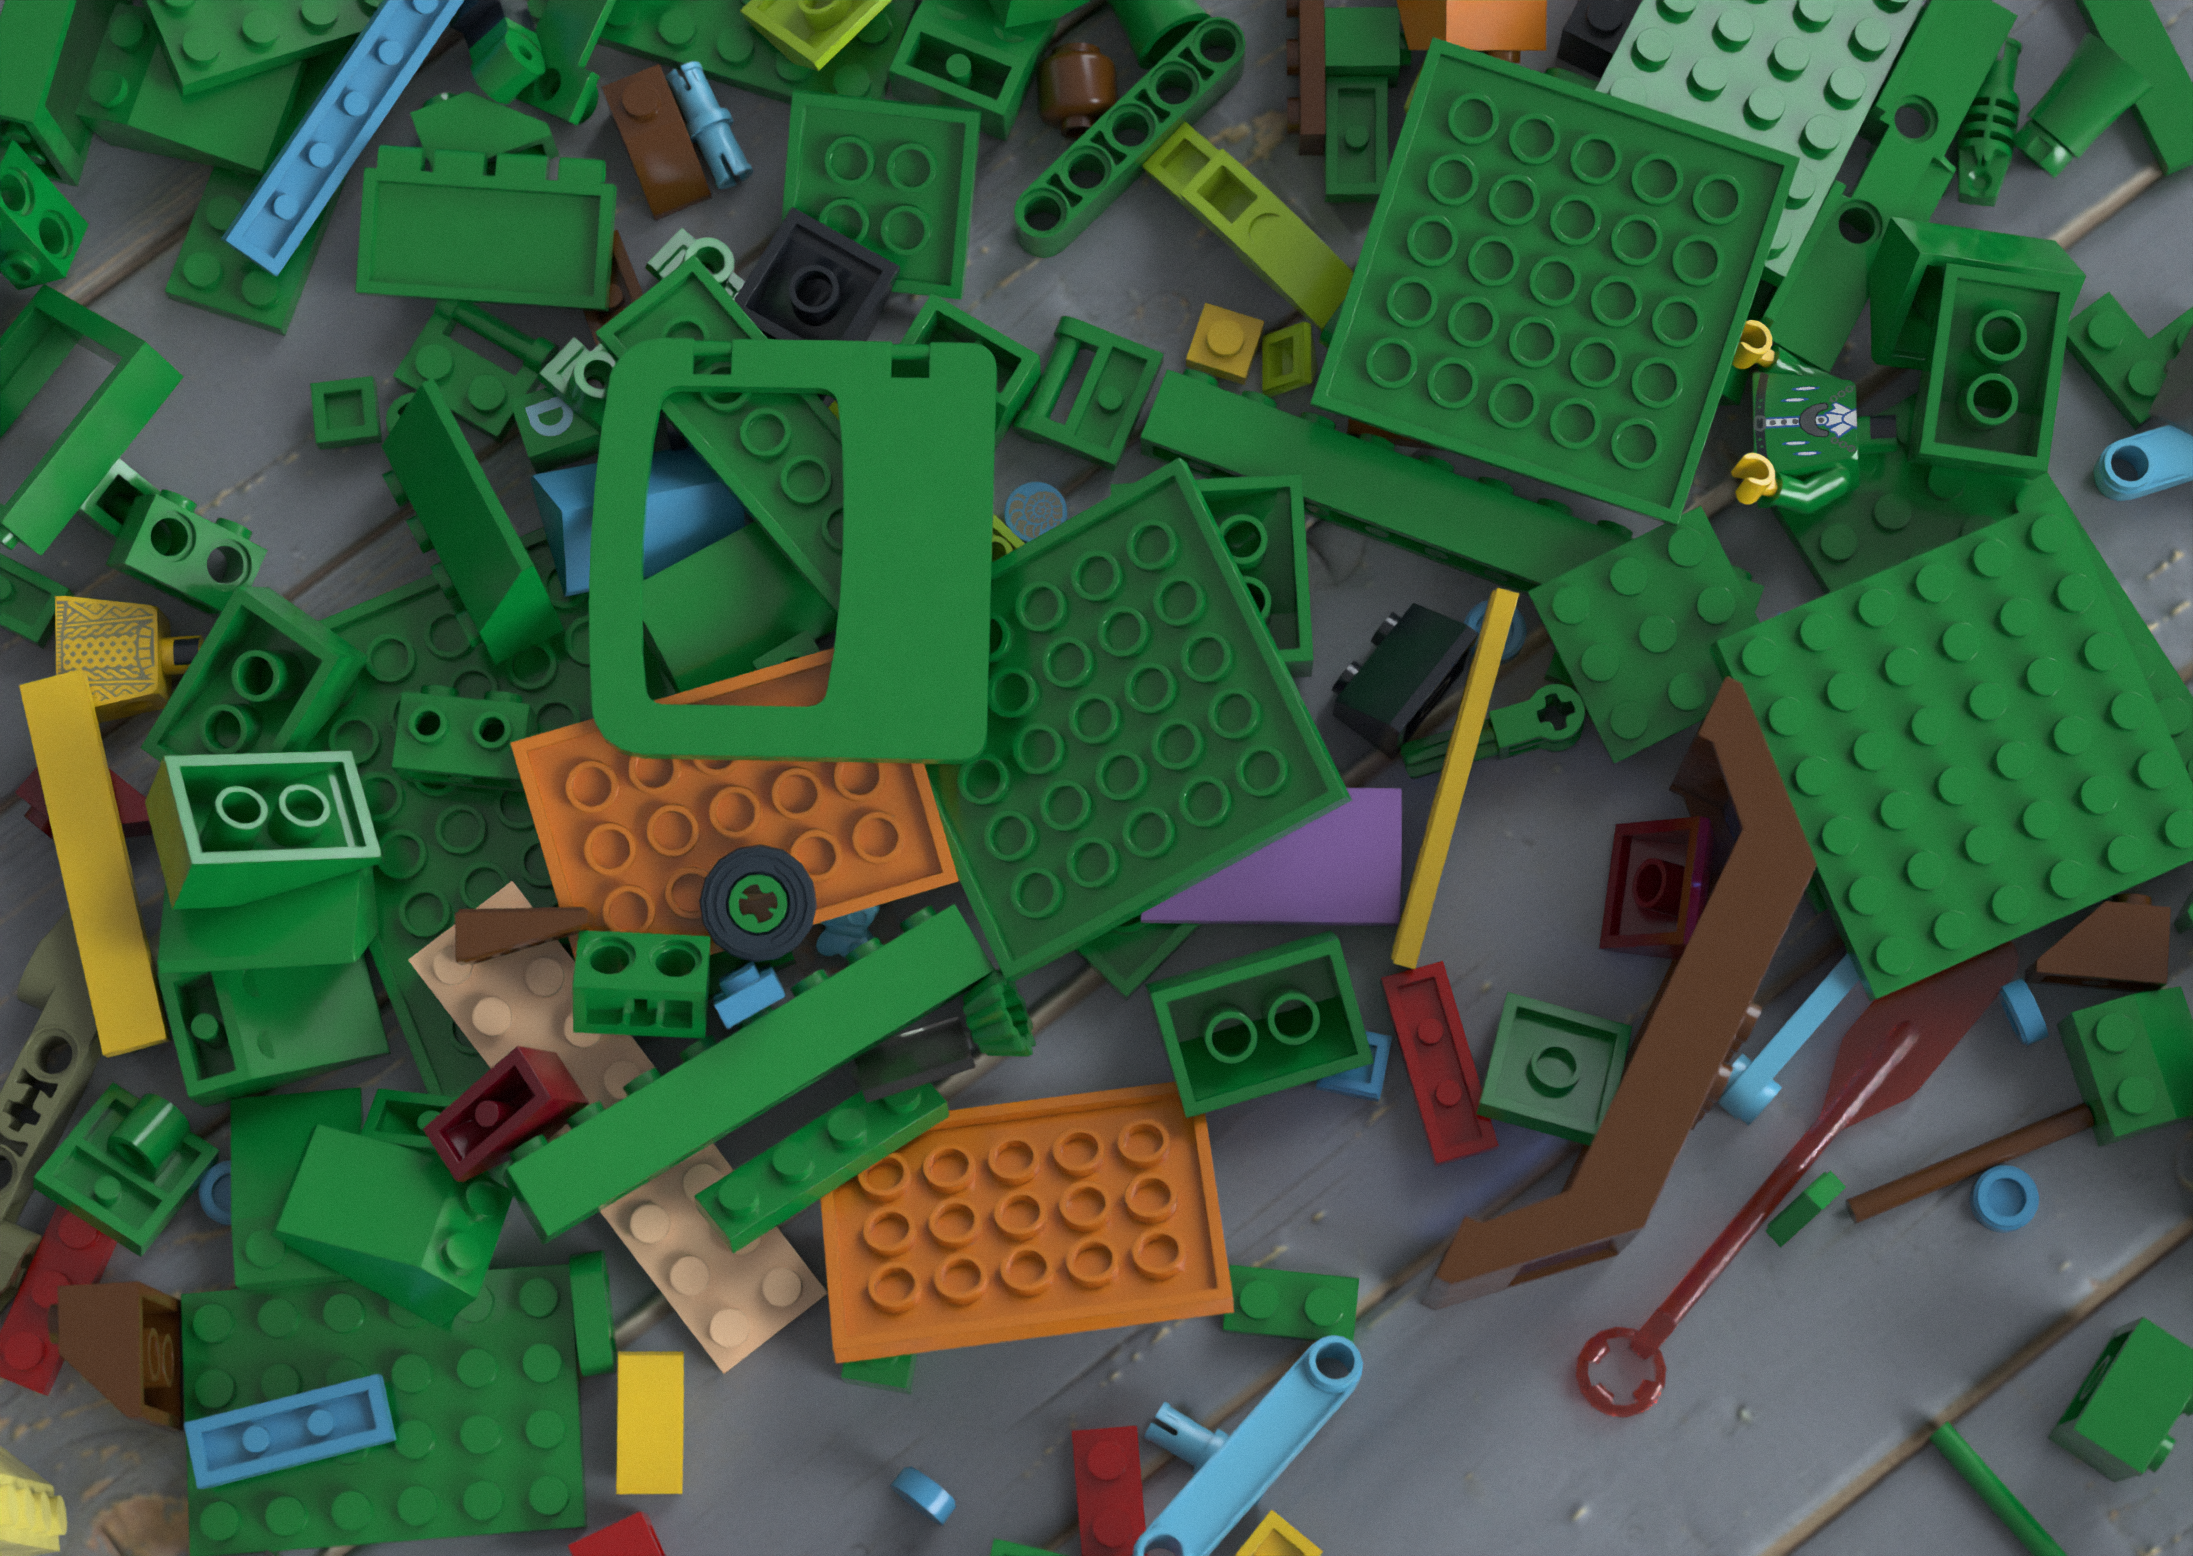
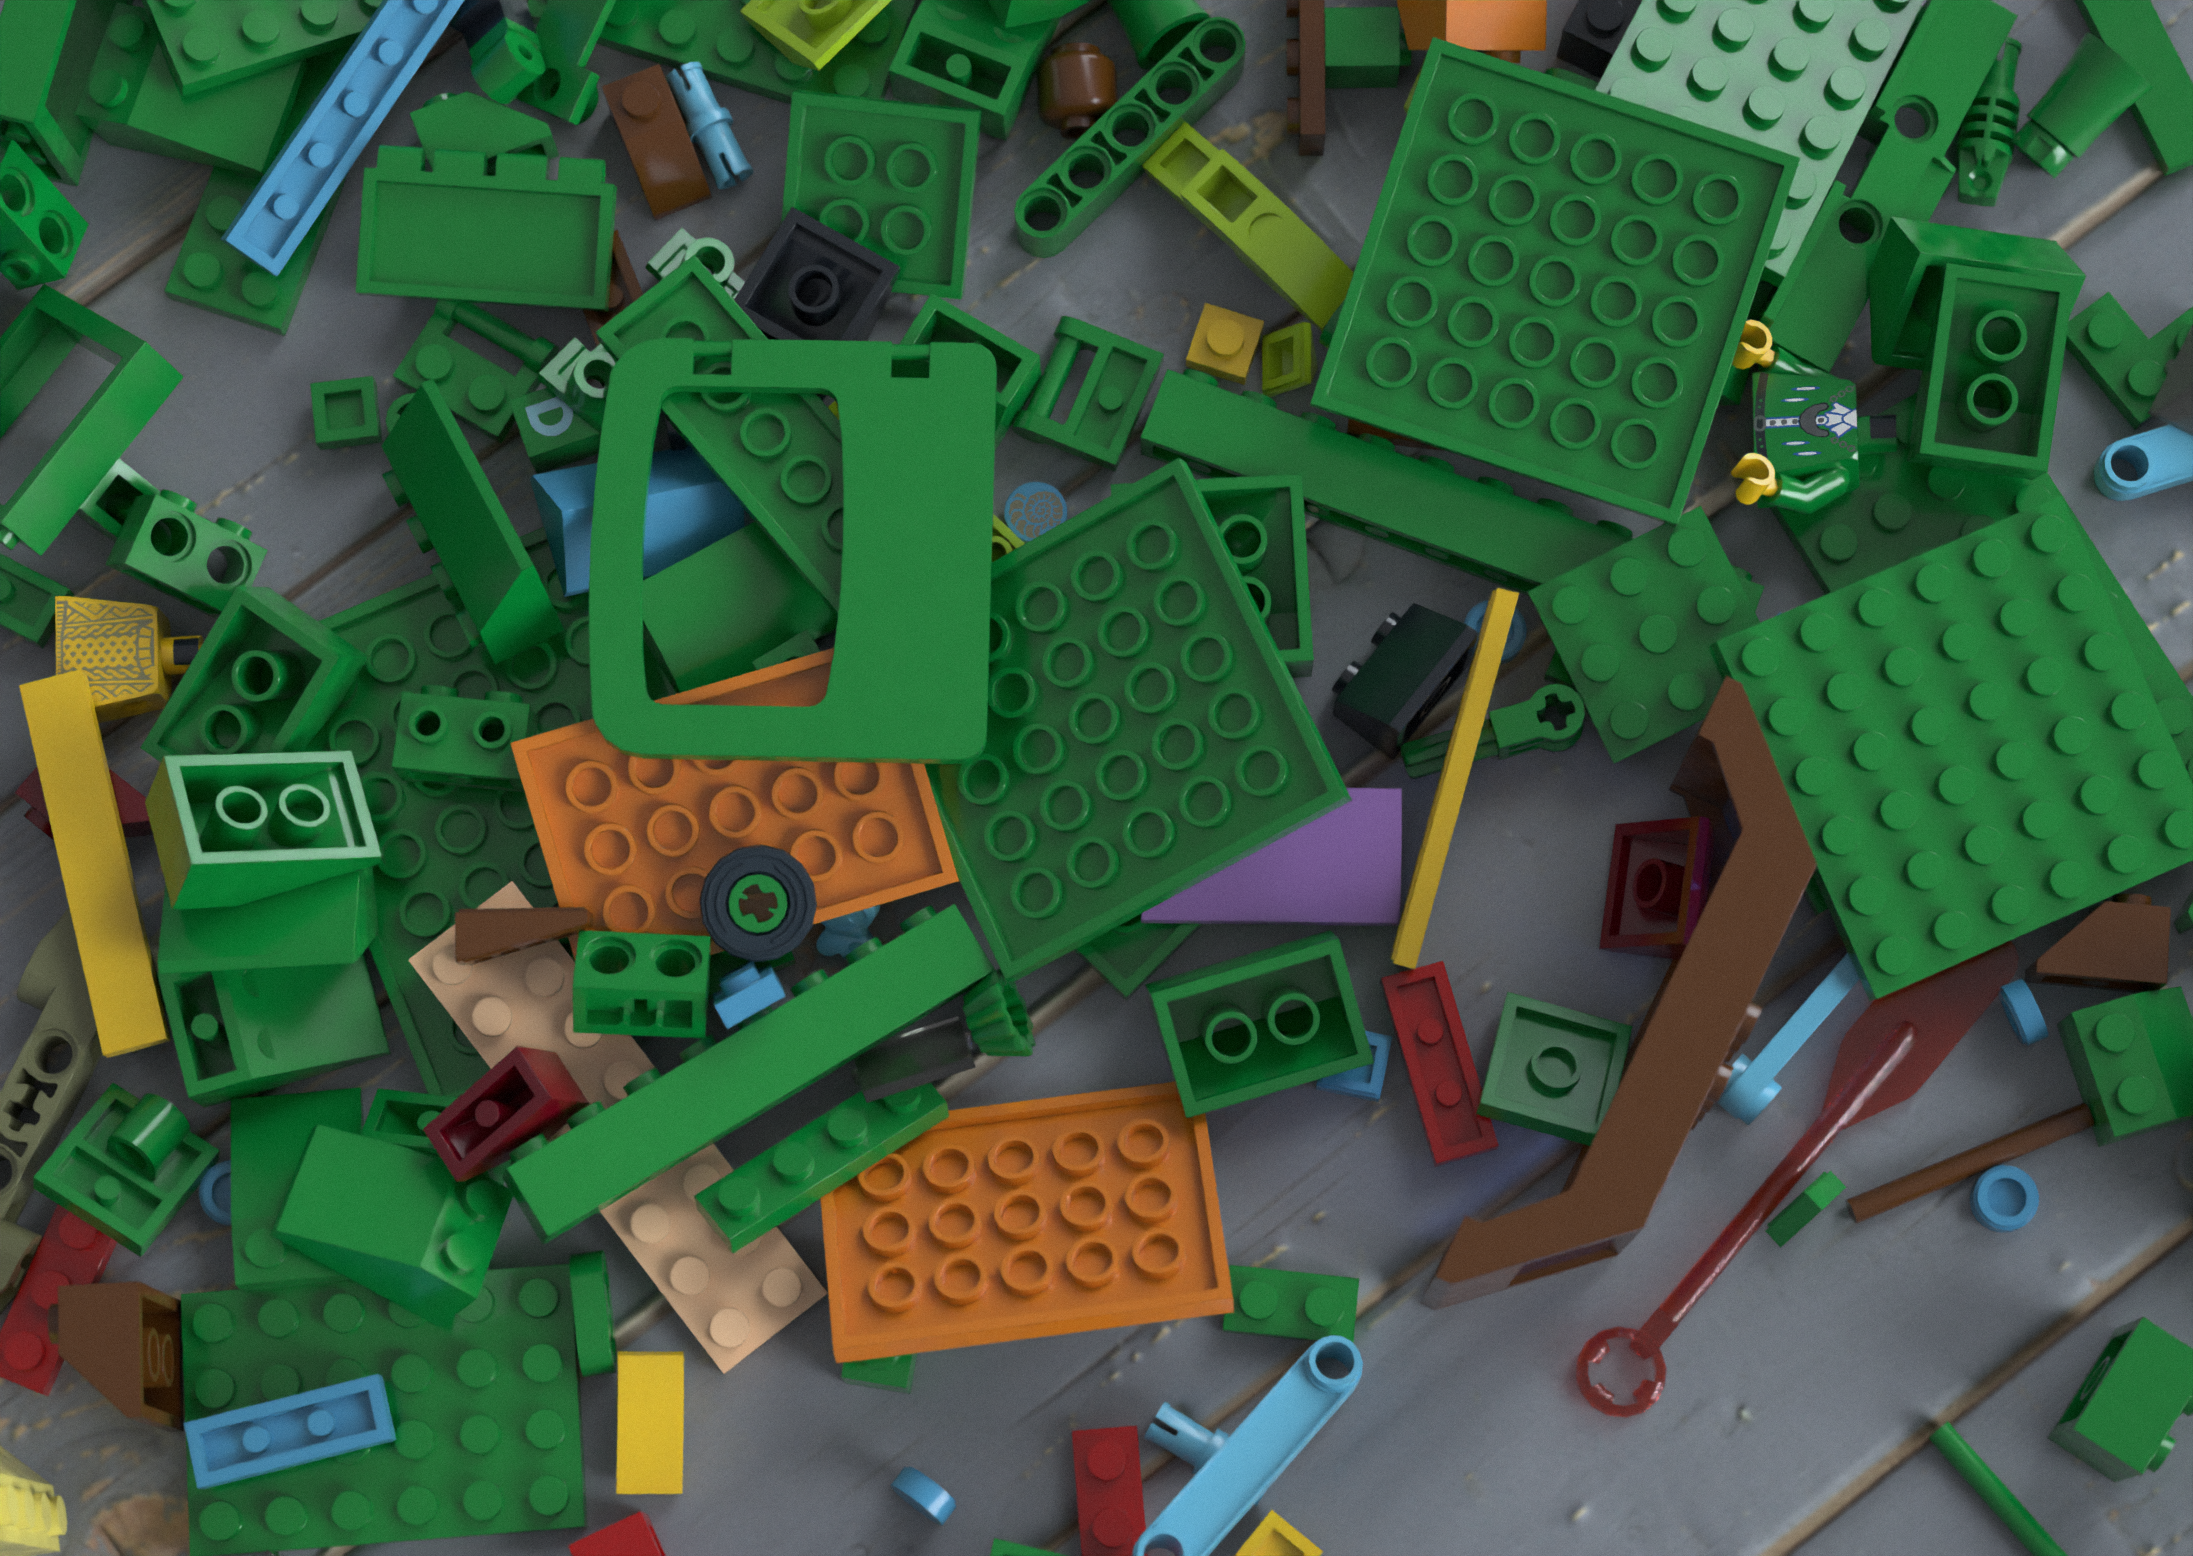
(1355, 138): green plate -> none

